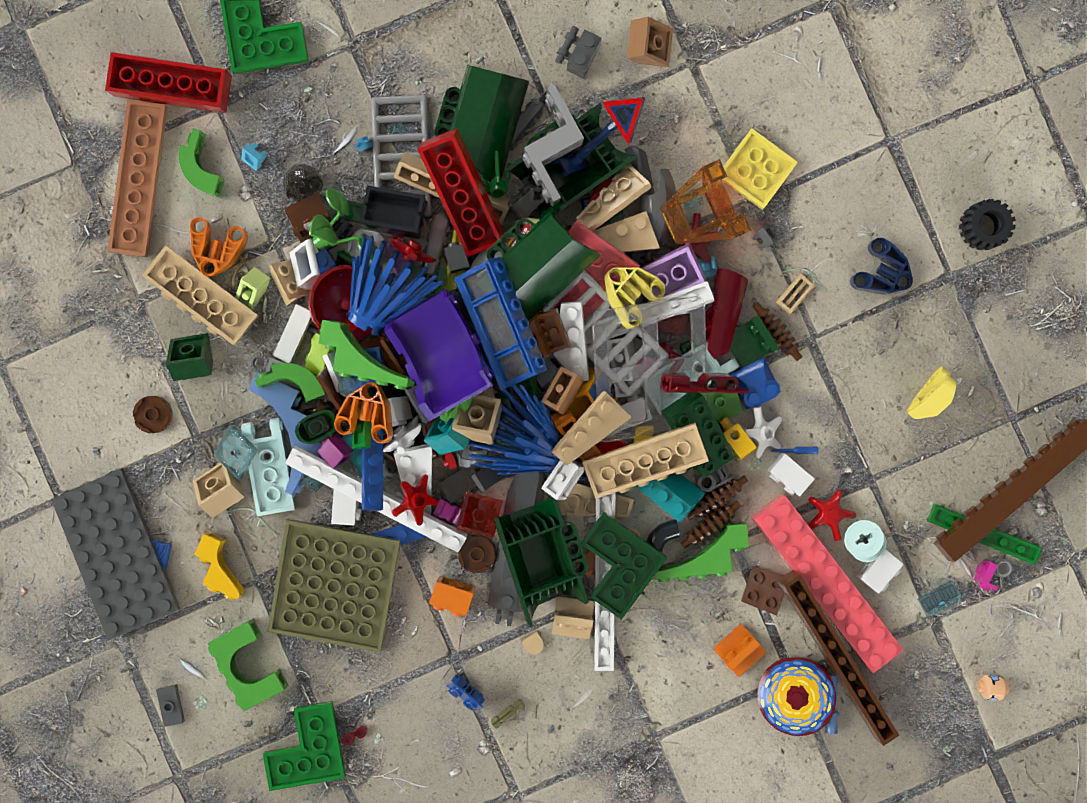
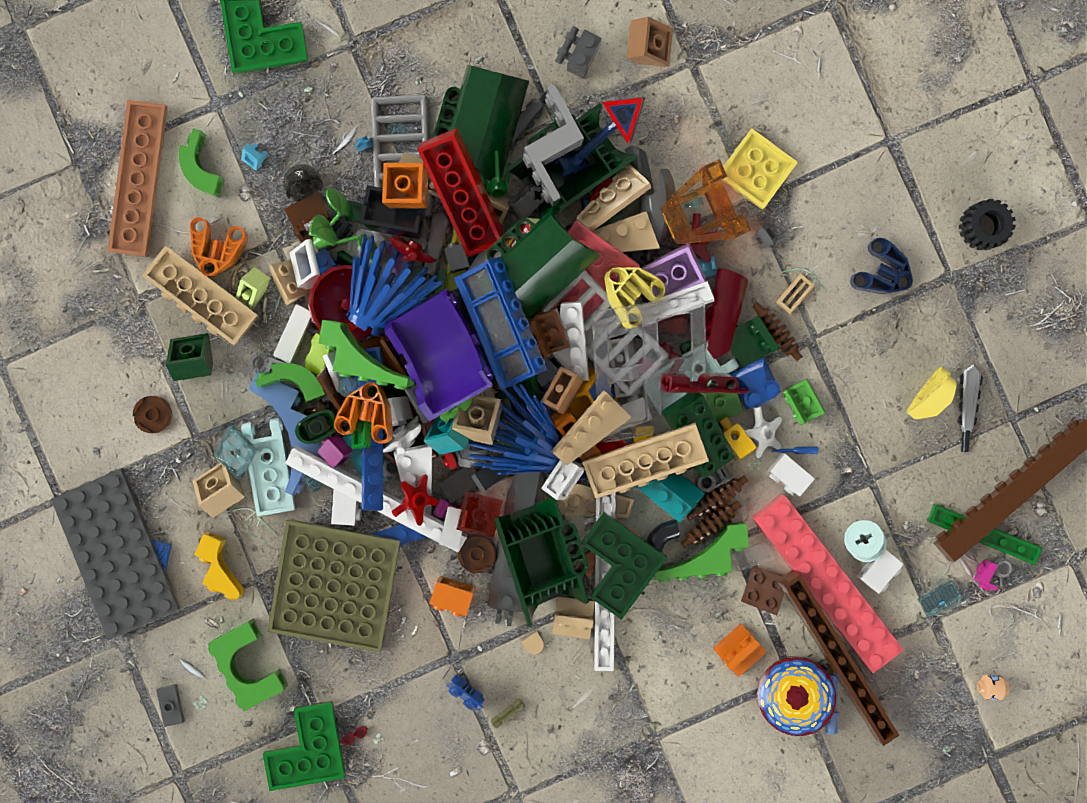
(168, 82): red brick -> none
(405, 185): none -> orange brick
(450, 536): none -> white sticker
(803, 401): none -> bright green bracket
(830, 513): red animal -> none
(969, 393): none -> light grey sword

